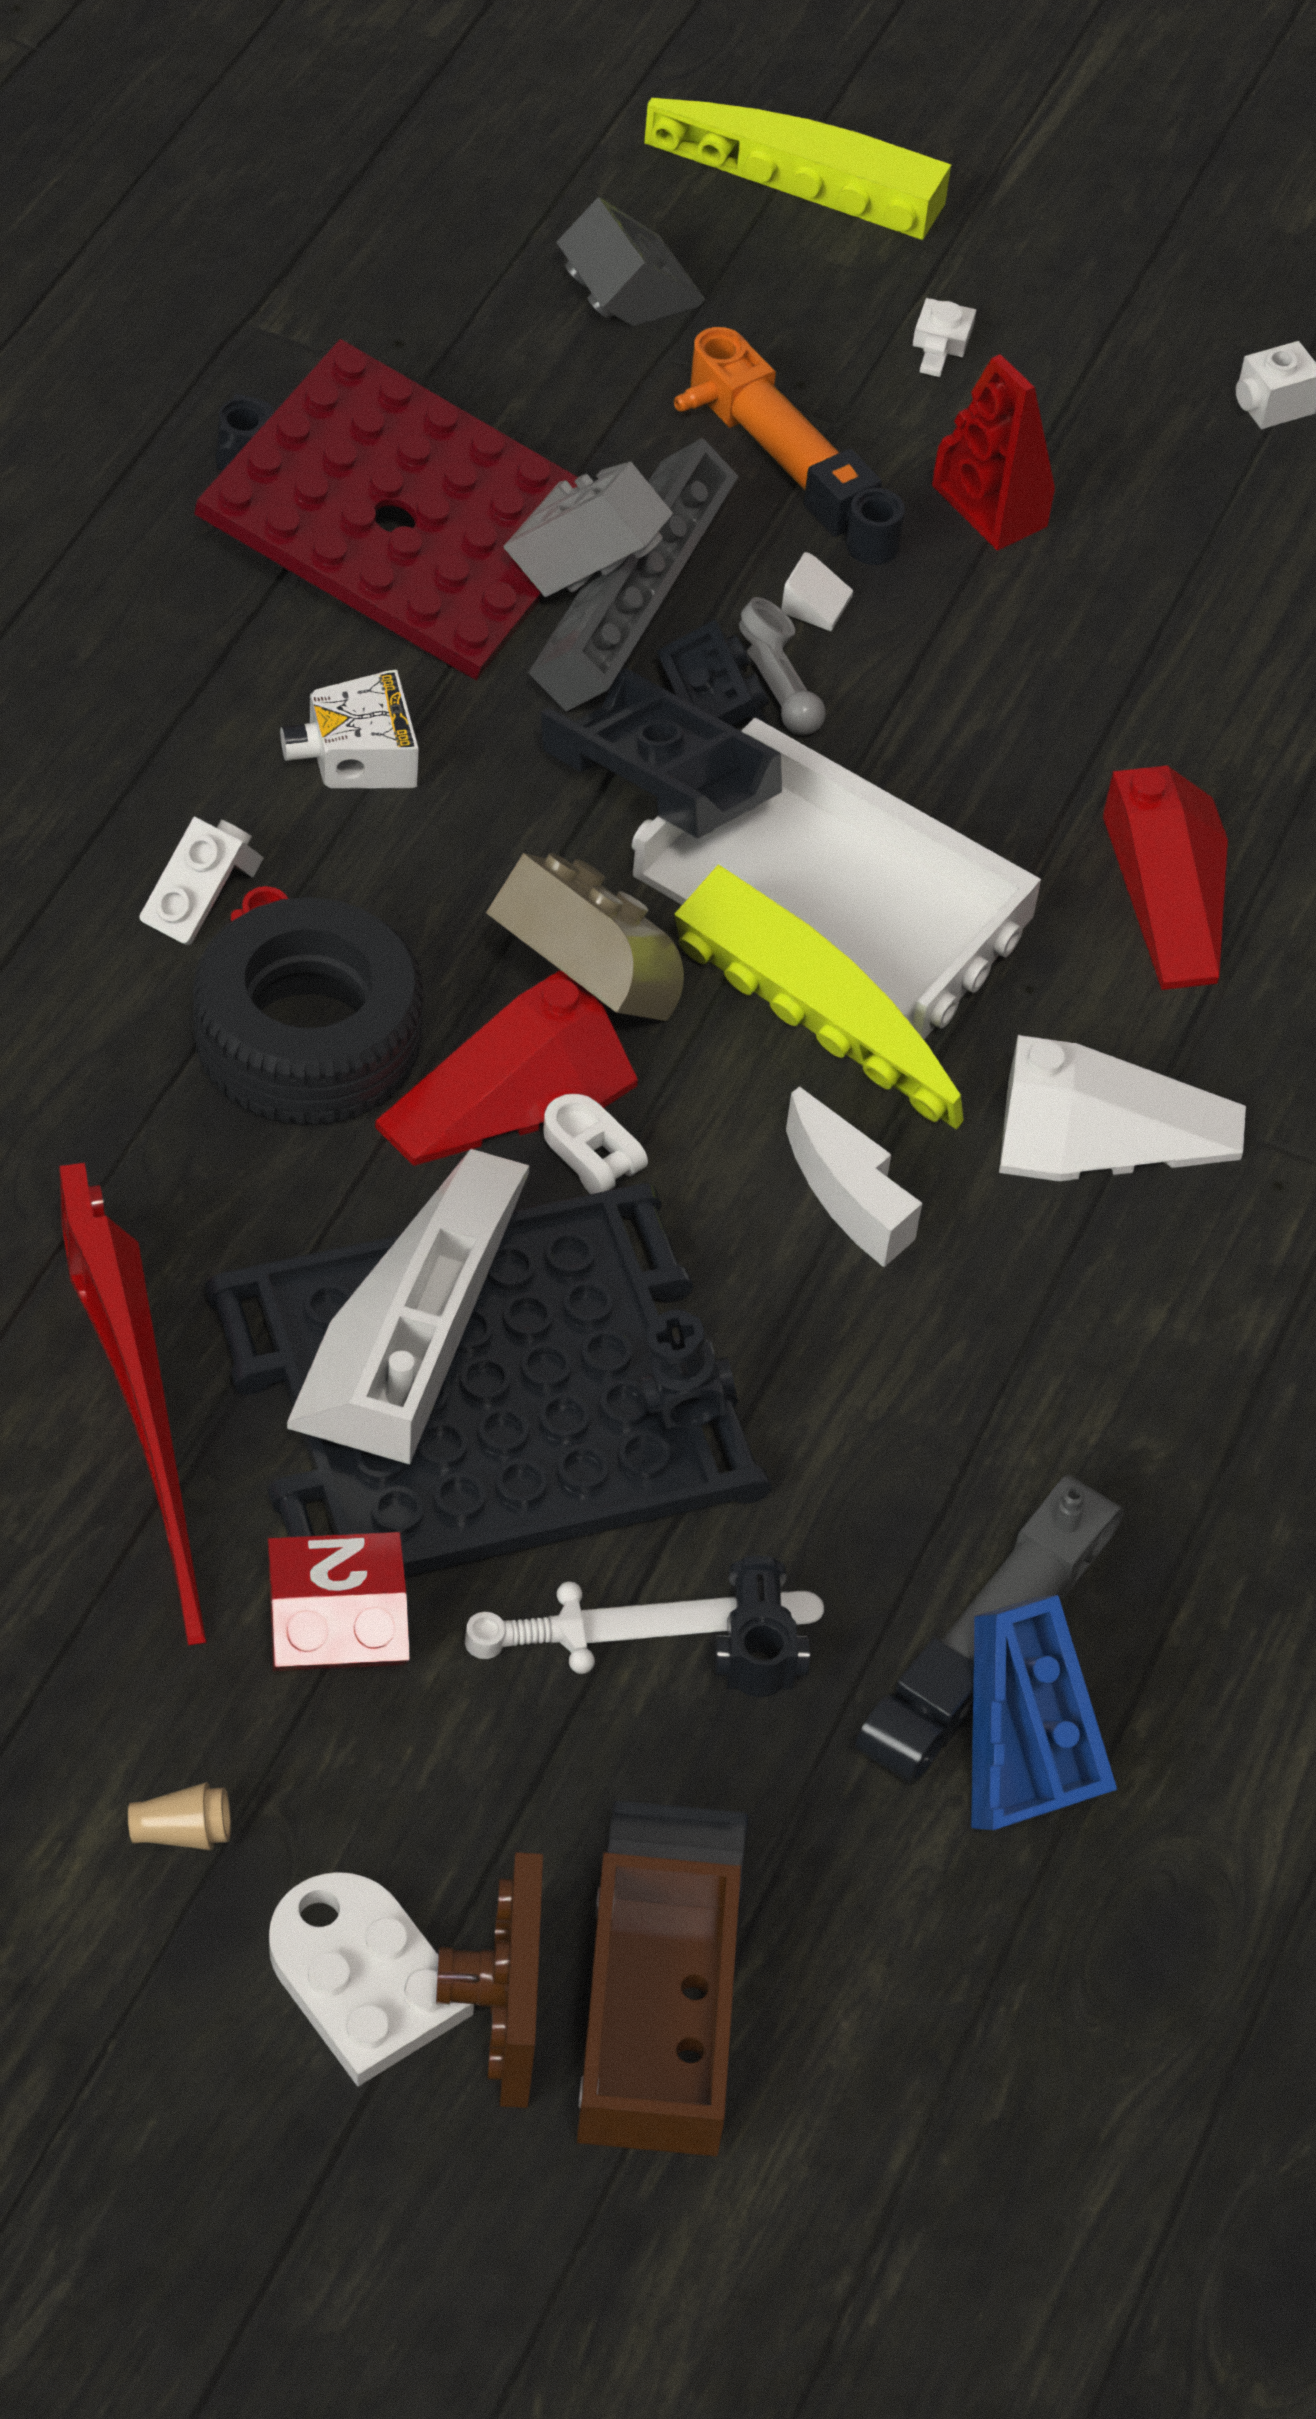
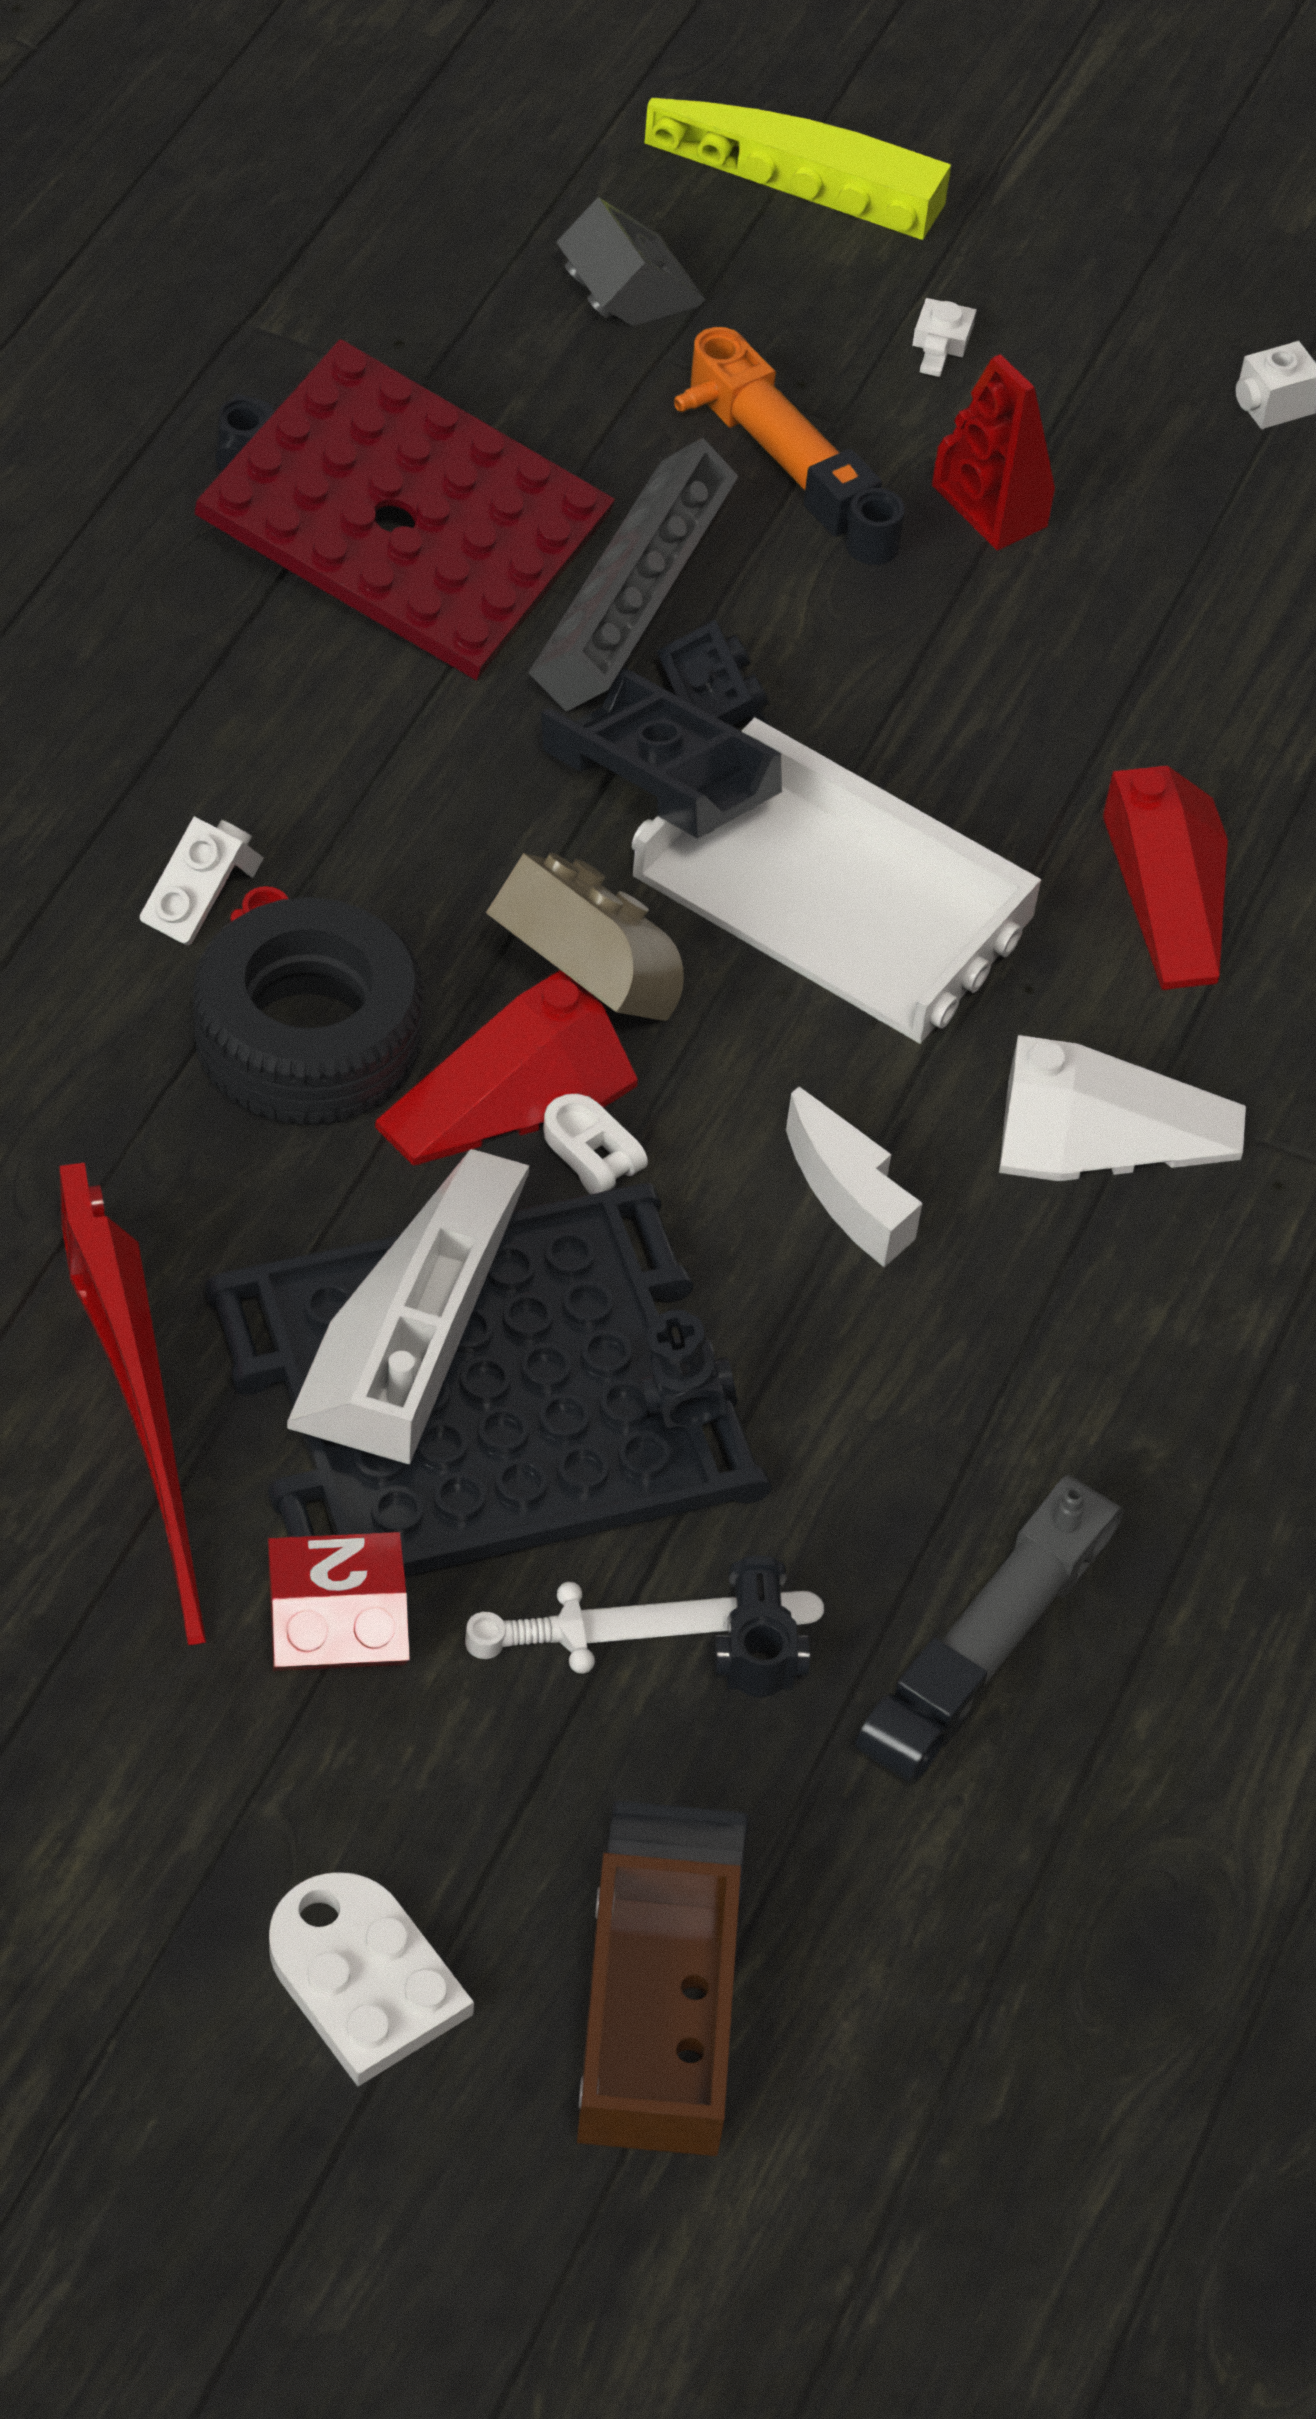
(184, 1818): tan cone -> none
(358, 734): white torso -> none
(504, 1979): reddish brown plate -> none
(588, 528): light grey wedge -> none
(769, 632): light grey piece -> none
(812, 985): neon yellow slope -> none
(815, 593): white slope -> none
(1031, 1718): blue wedge -> none

